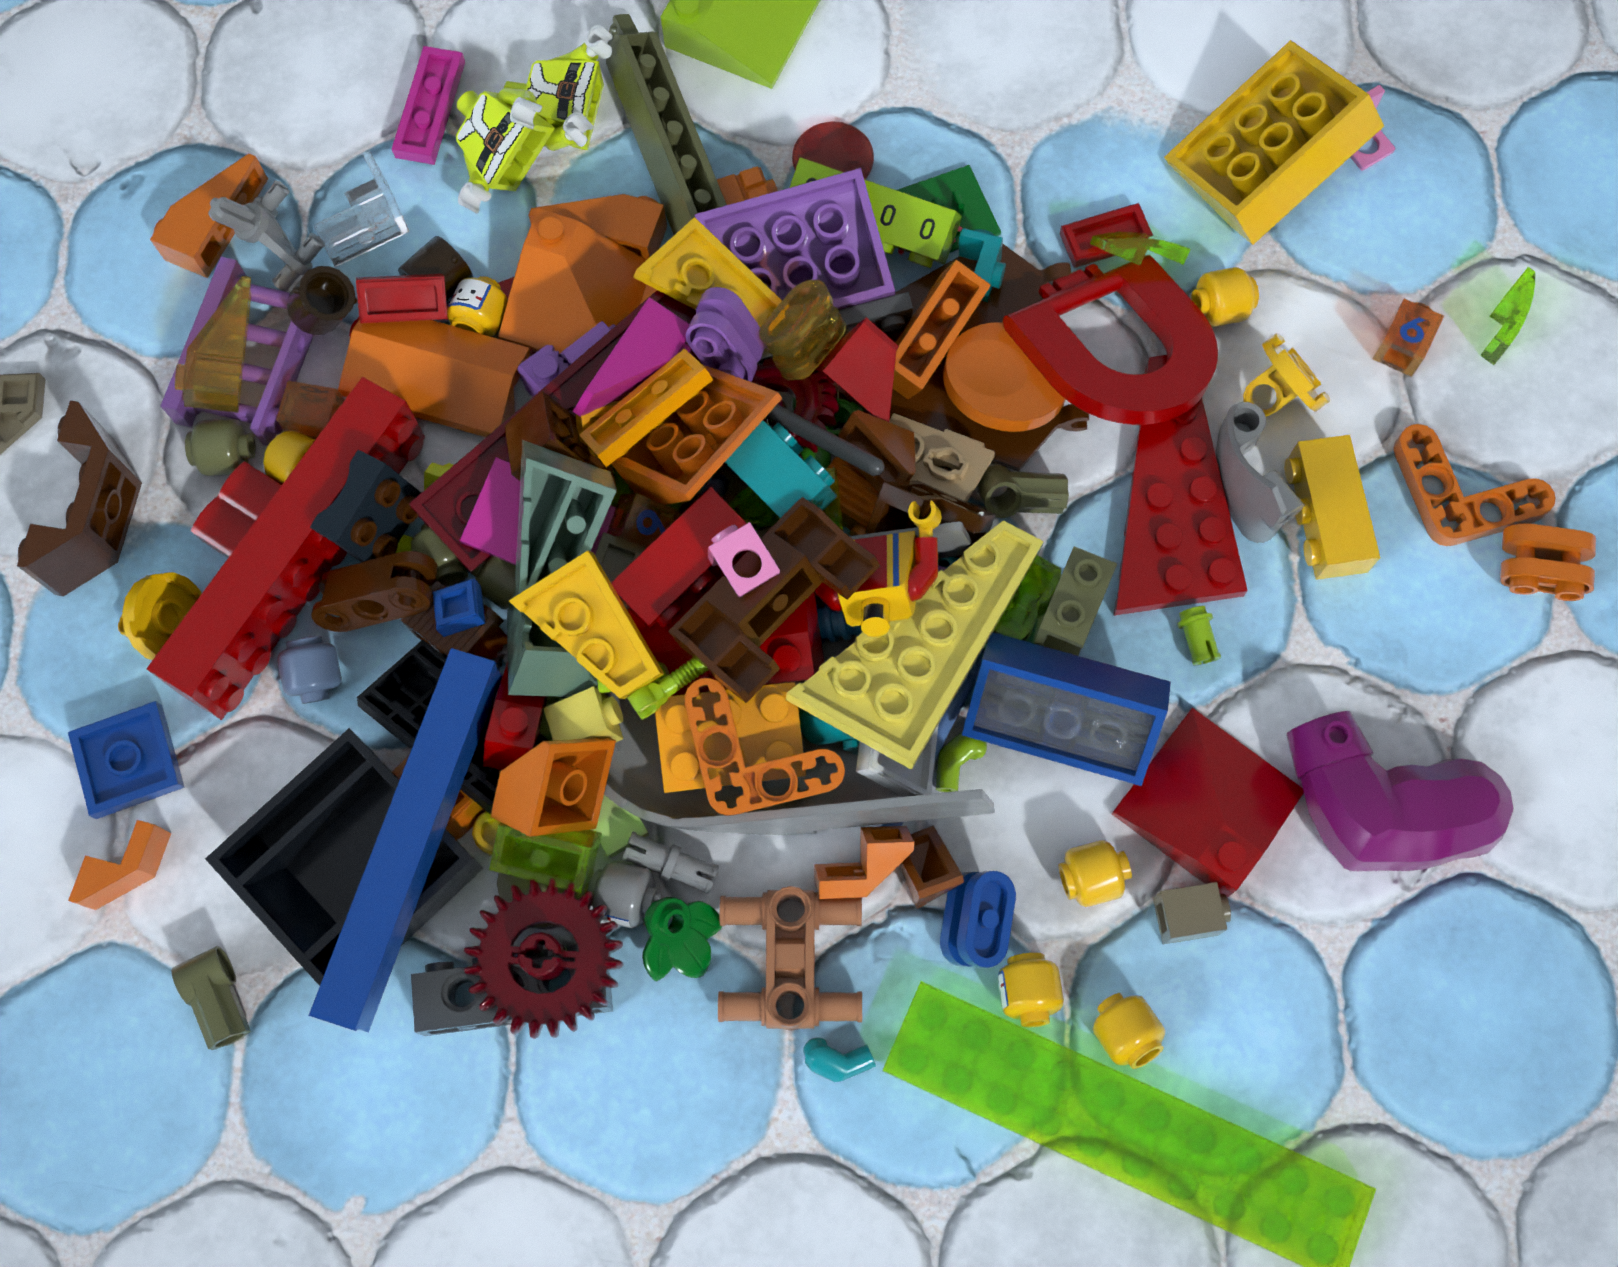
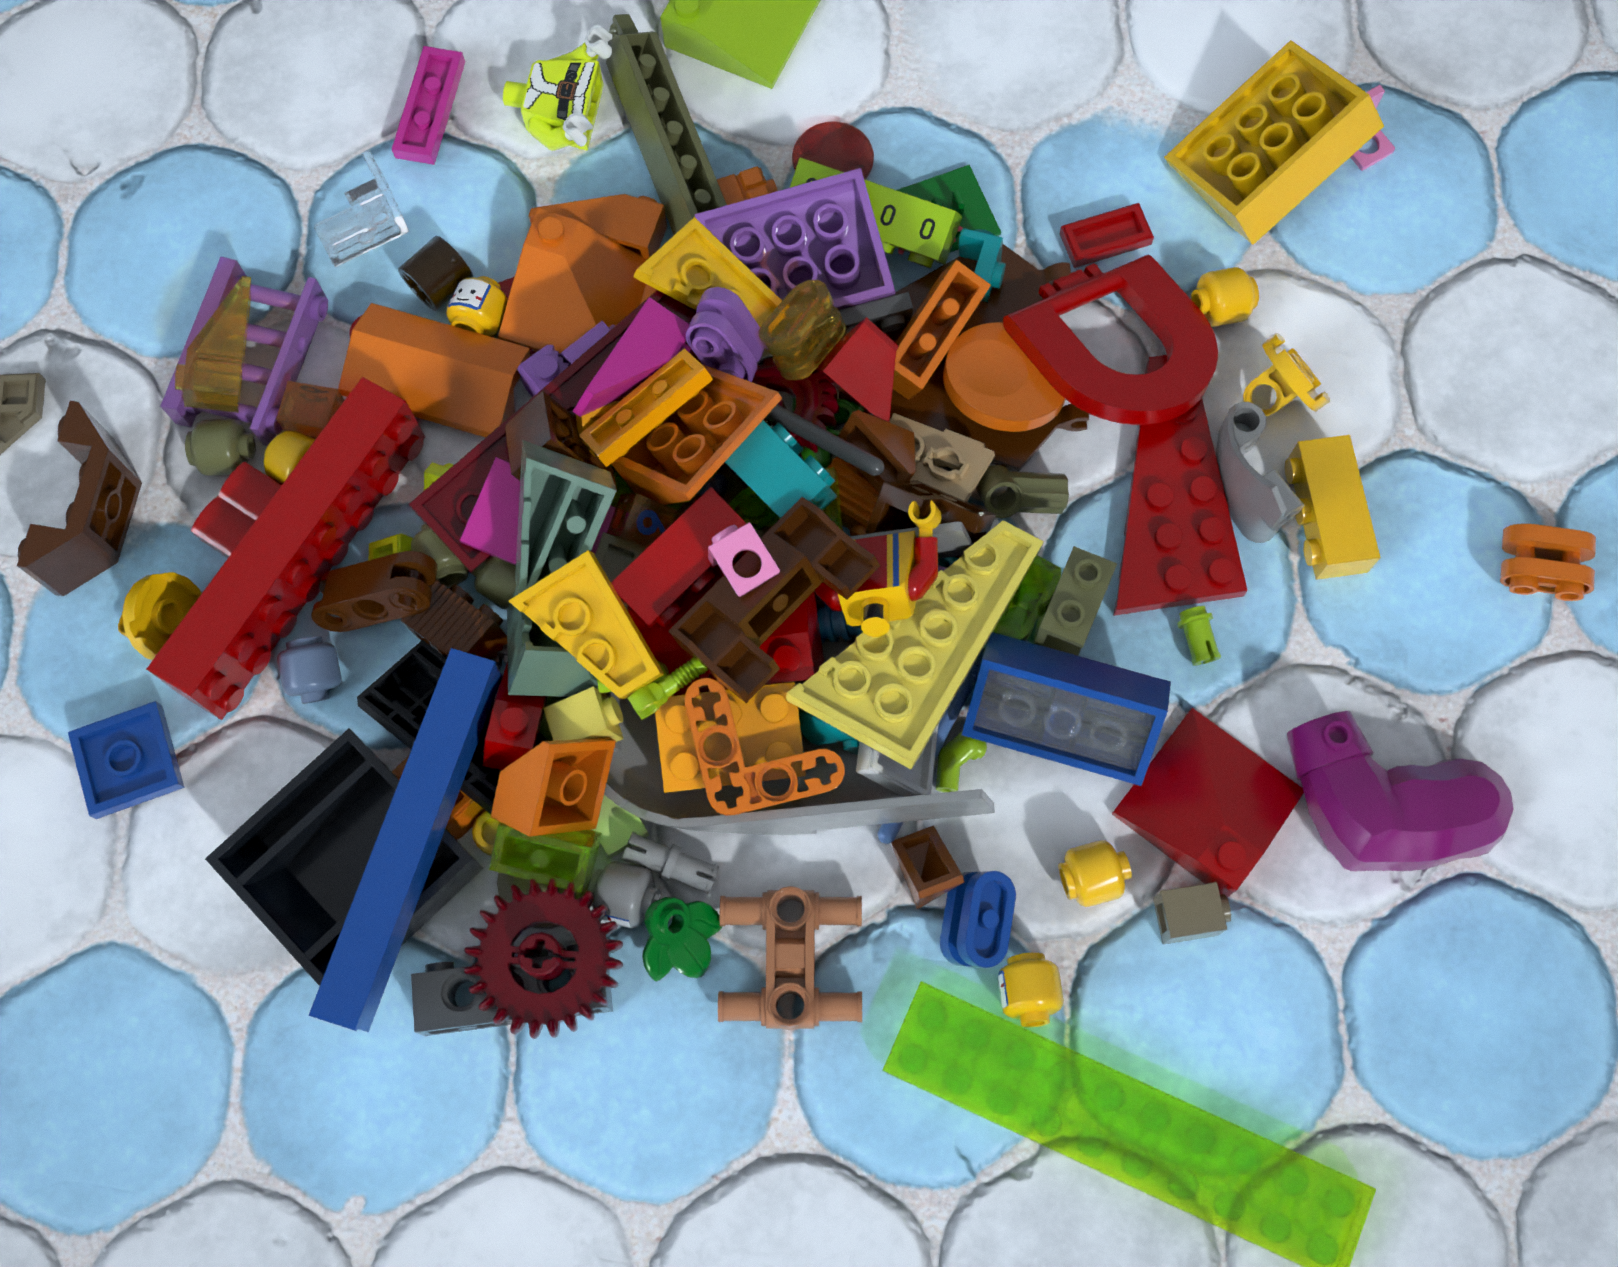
(105, 881): orange slope -> none
(189, 234): orange slope -> none
(208, 987): olive piece -> none
(258, 223): light grey axle -> none
(321, 300): dark brown piece -> none
(369, 511): black brick -> none
(401, 298): red tile -> none
(458, 607): blue tile -> none
(498, 141): torso -> none
(835, 1065): teal arm -> none
(880, 854): orange slope -> none
(1129, 1030): yellow head -> none
(1134, 245): clear neon green slope -> none
(1408, 337): clear orange brick -> none
(1460, 508): orange beam -> none
(1511, 314): clear neon green slope -> none

